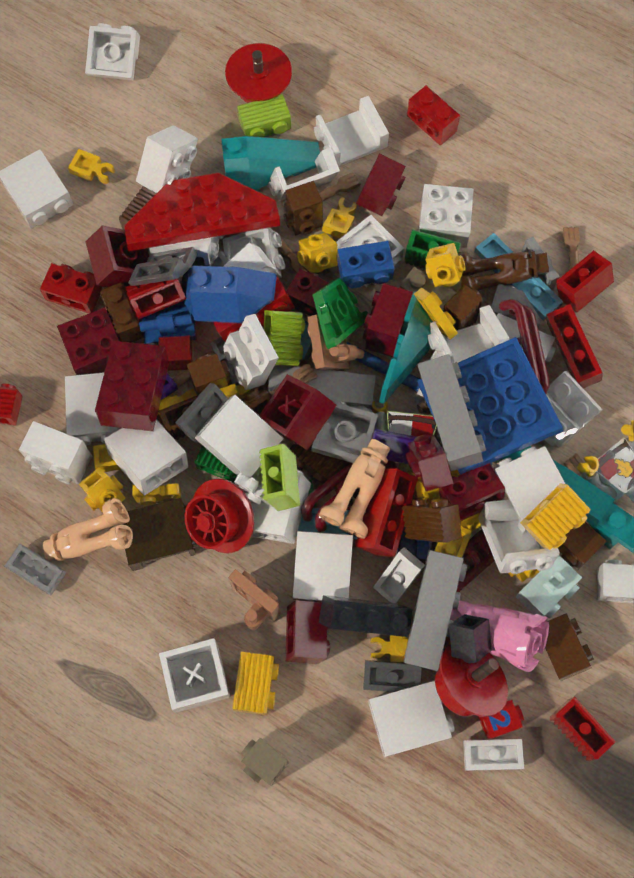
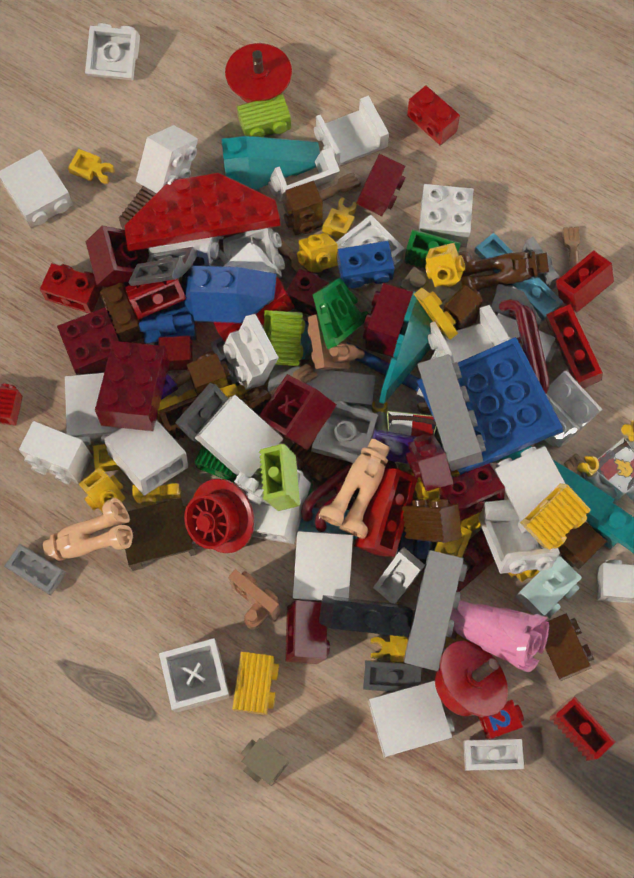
(470, 638): black brick -> none

